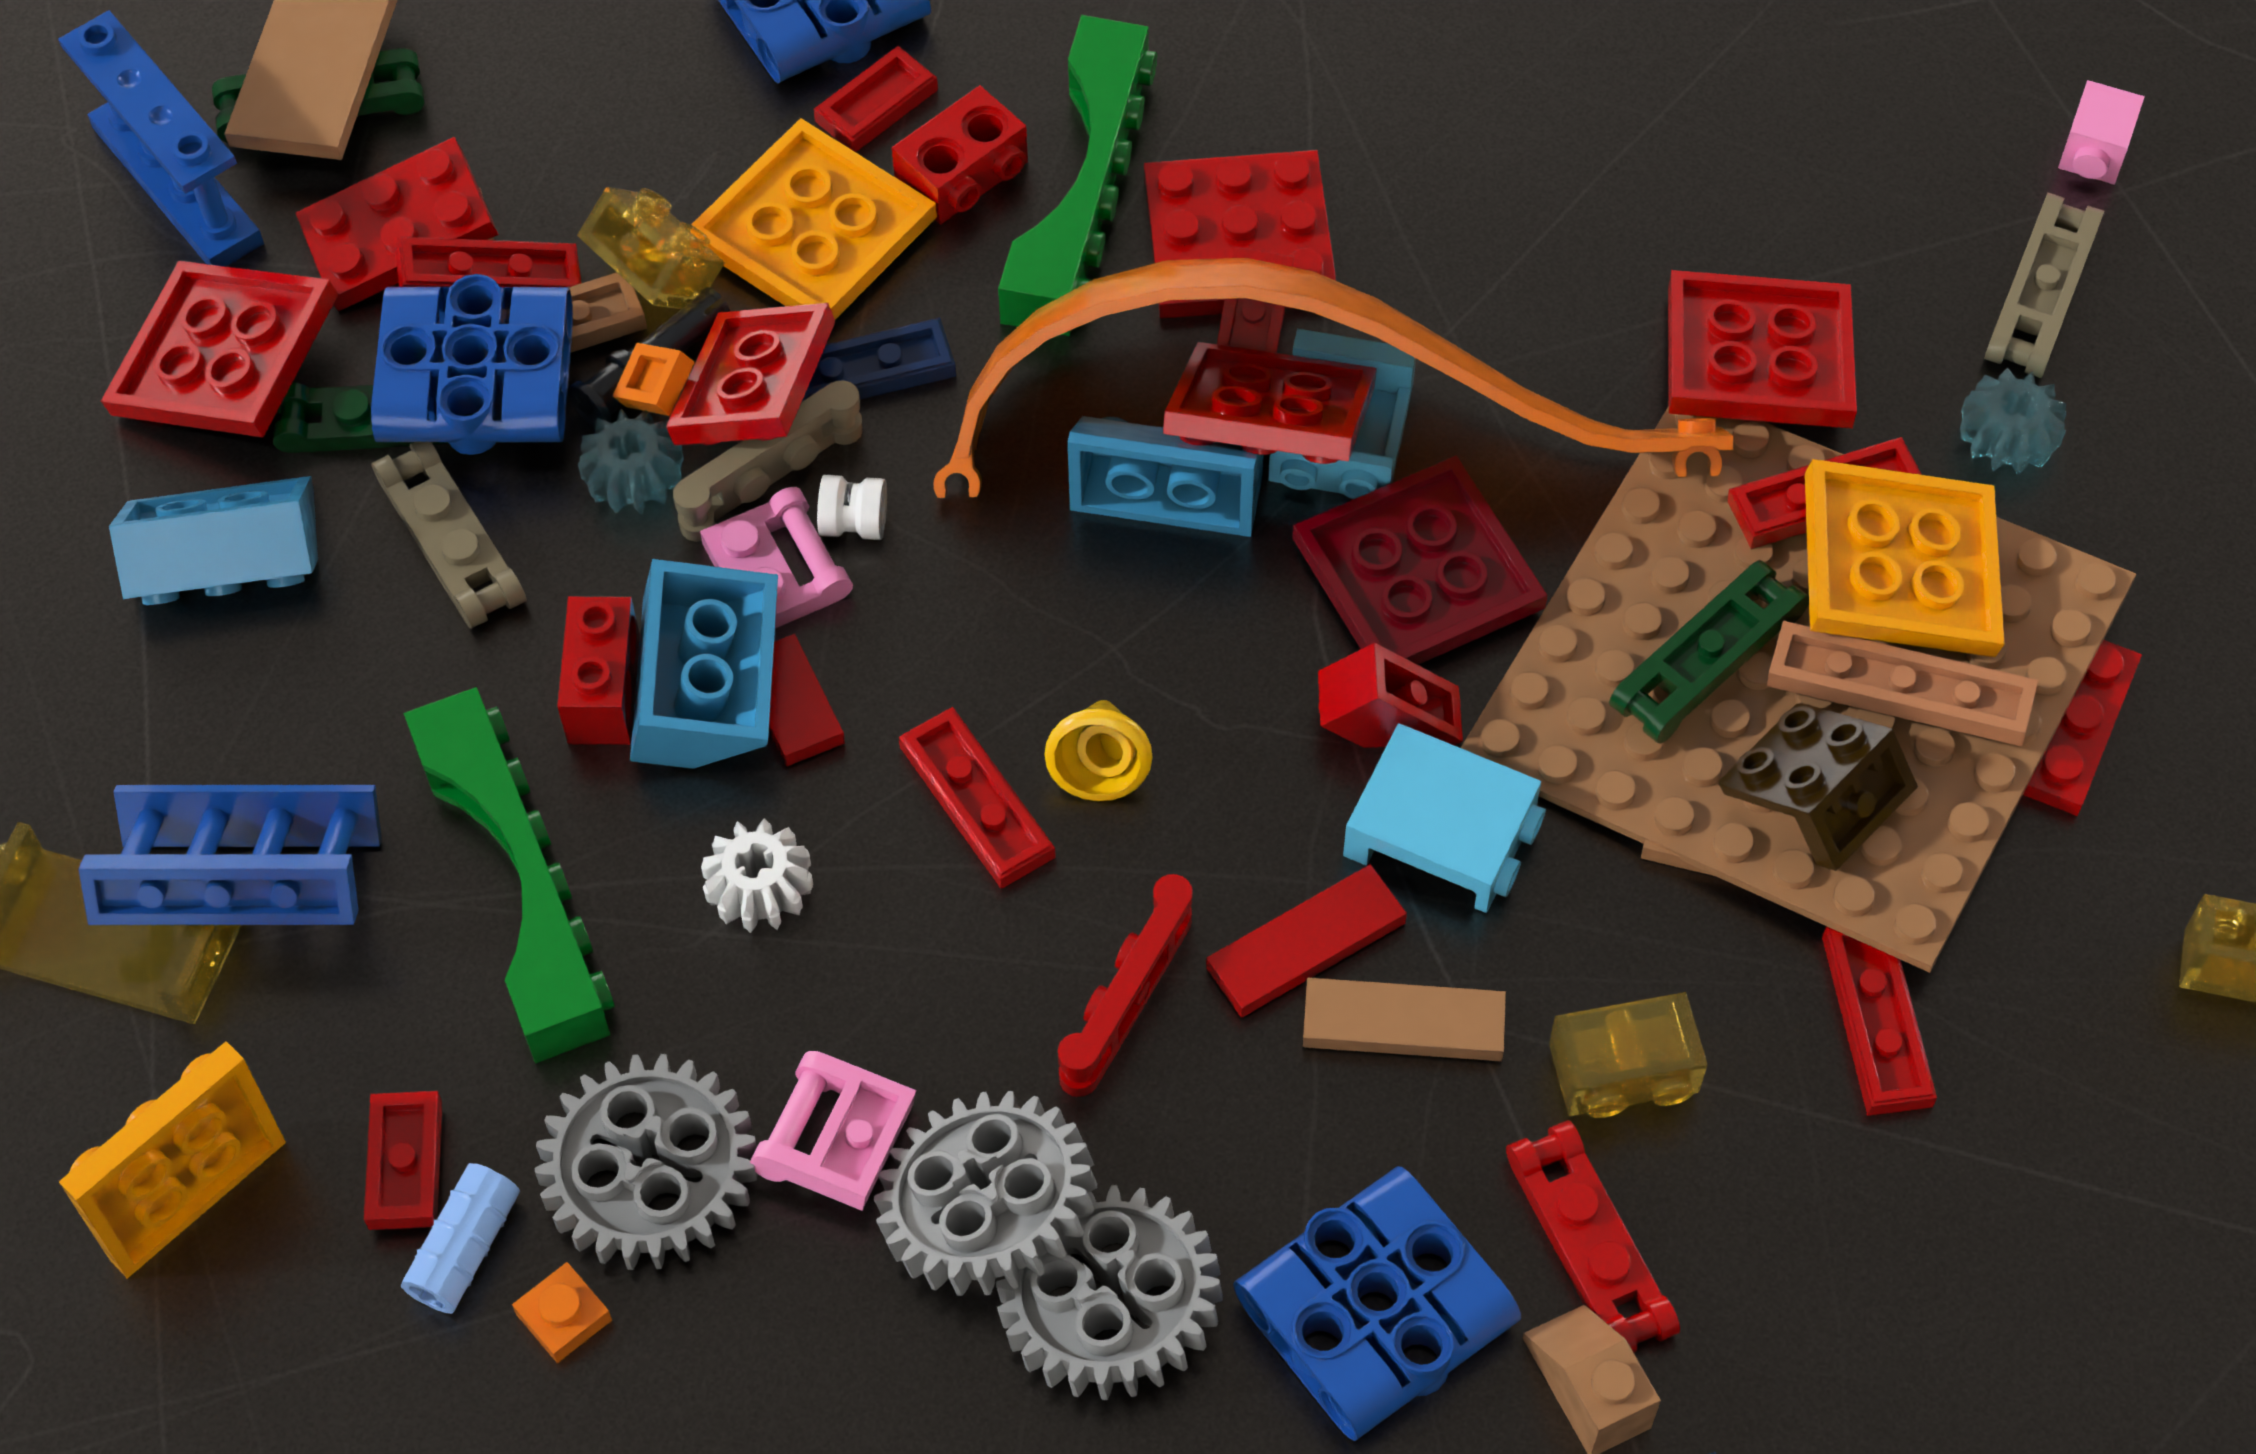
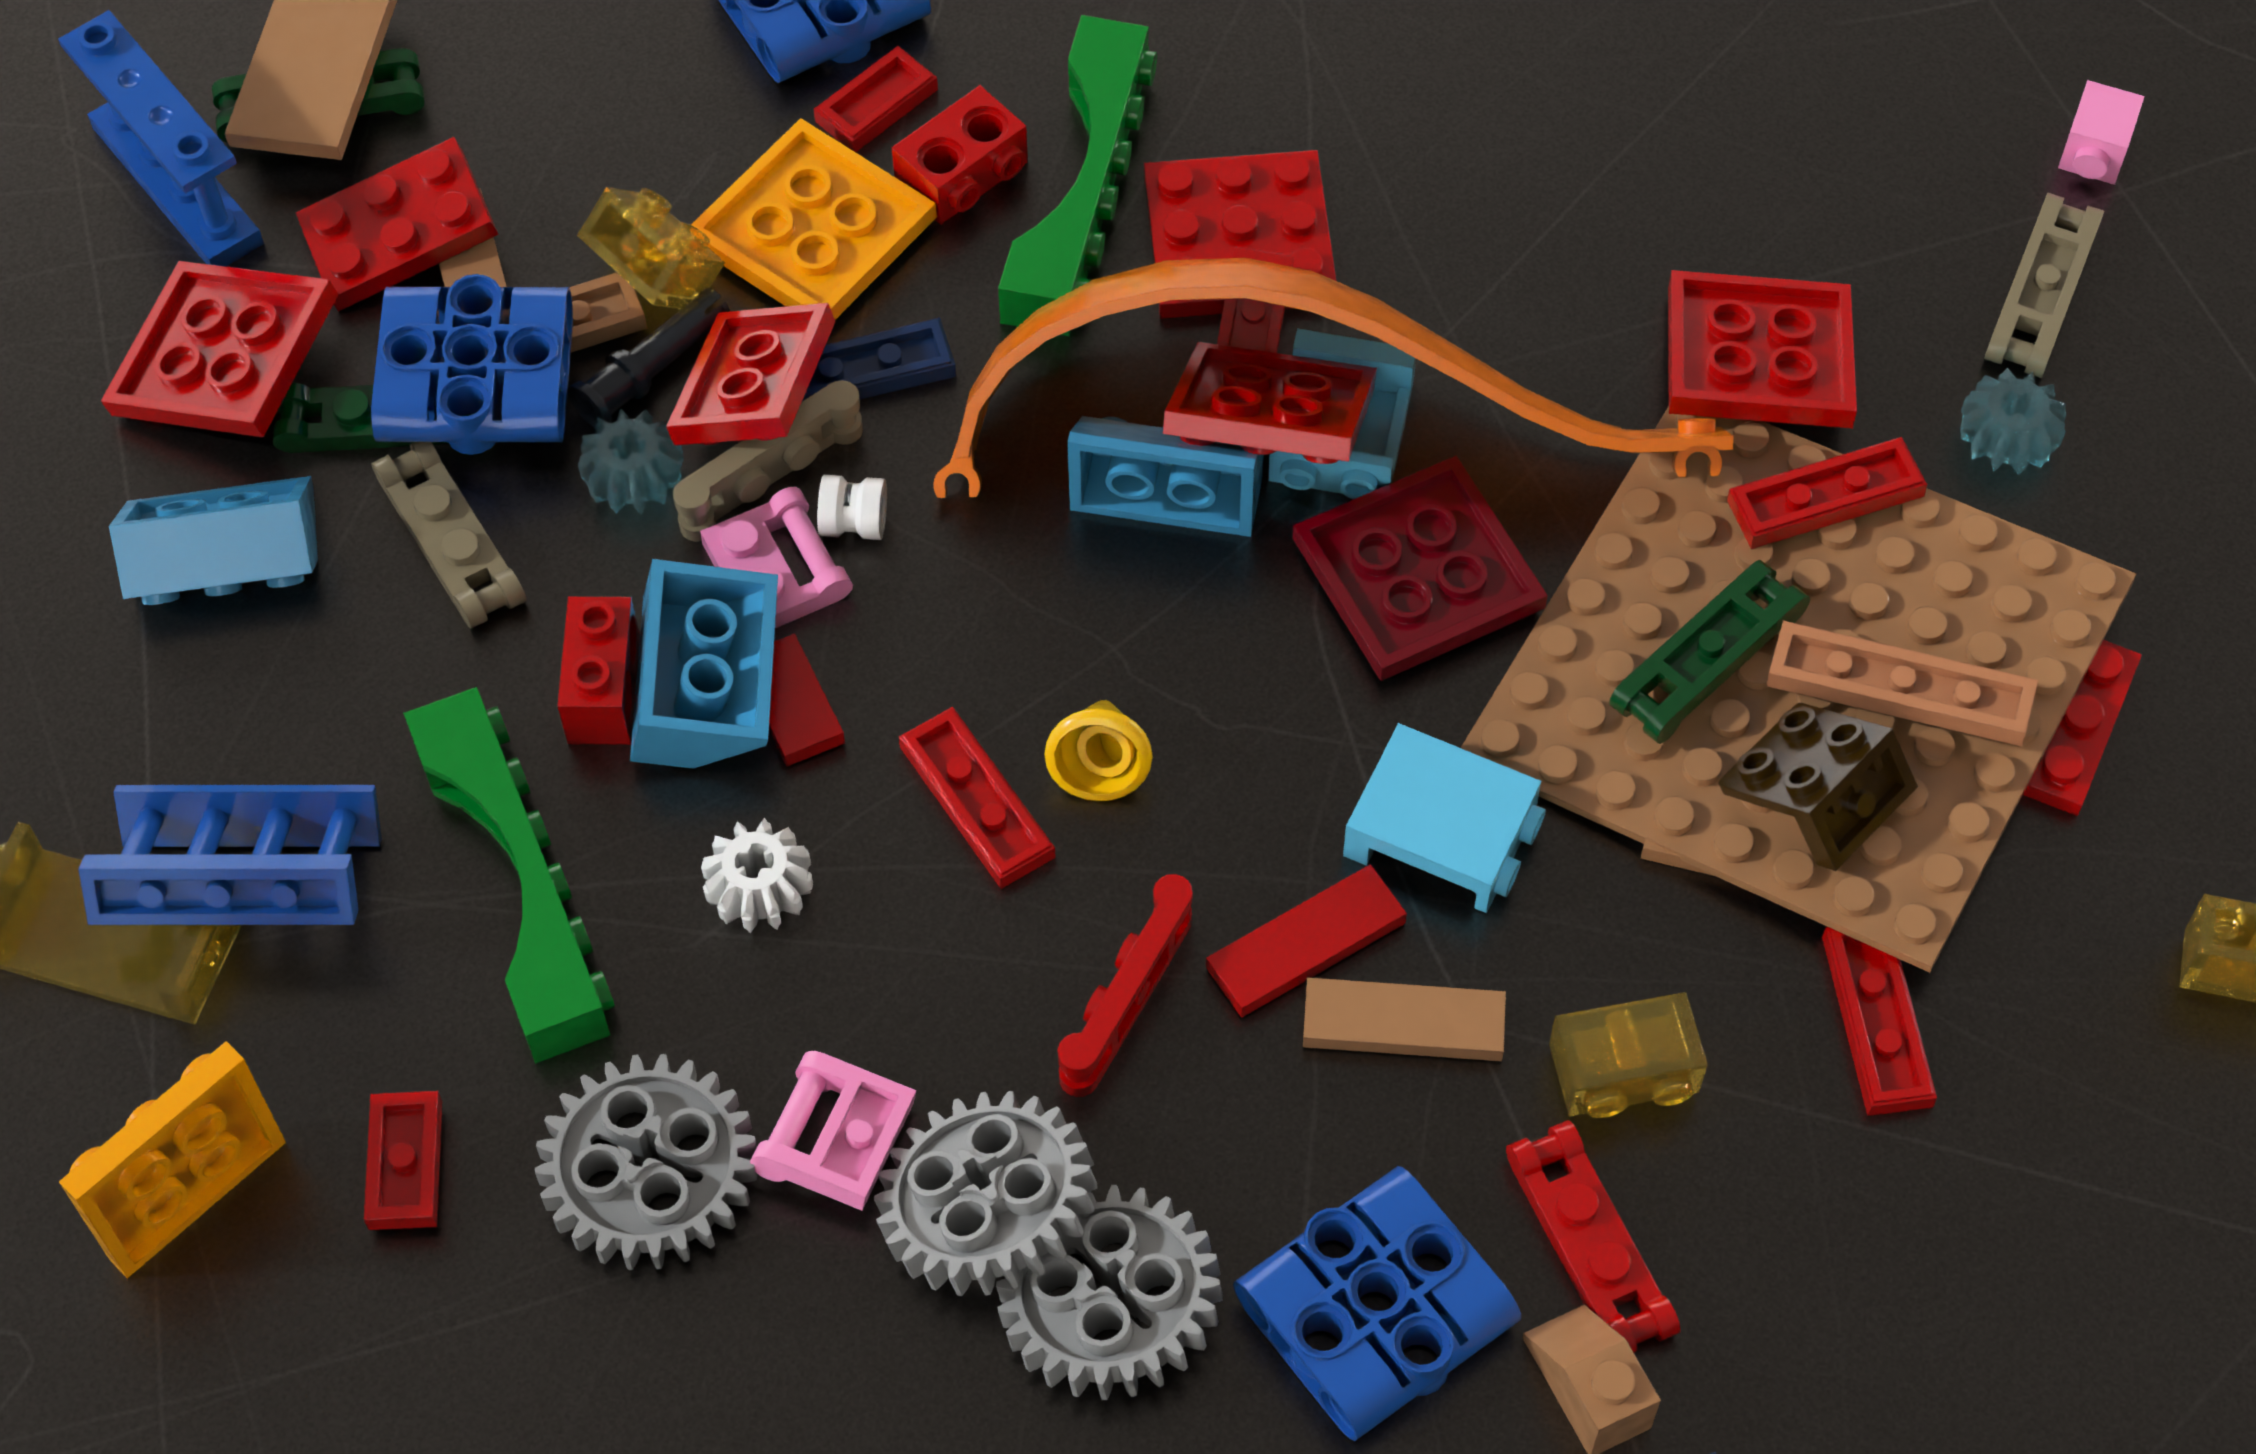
(460, 1238): light blue axle -> none
(509, 263): red tile -> none
(562, 1312): orange plate -> none
(653, 379): orange plate -> none
(1378, 689): red slope -> none
(1903, 558): light orange plate -> none

